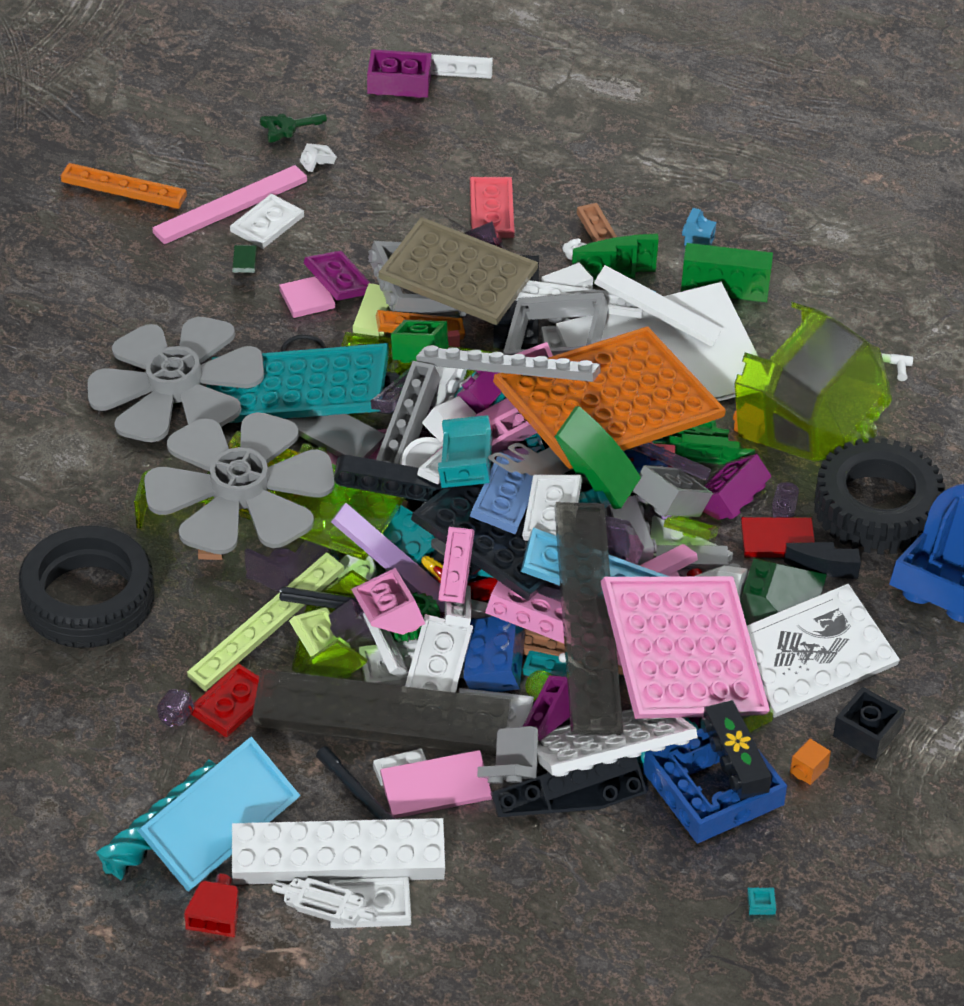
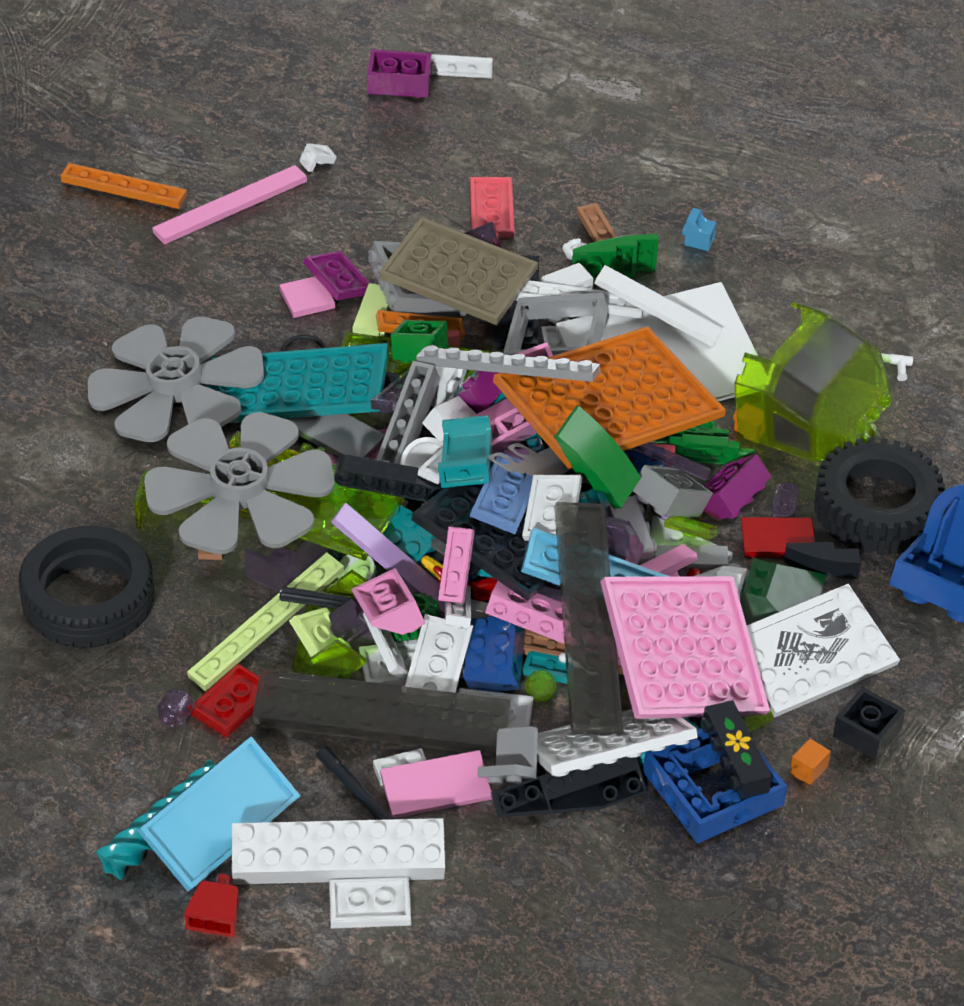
(244, 258): dark green slope -> none
(267, 221): white tile -> none
(288, 125): dark green piece -> none
(344, 908): white piece -> none
(550, 707): magenta slope -> none
(741, 271): green brick -> none
(761, 901): teal tile -> none

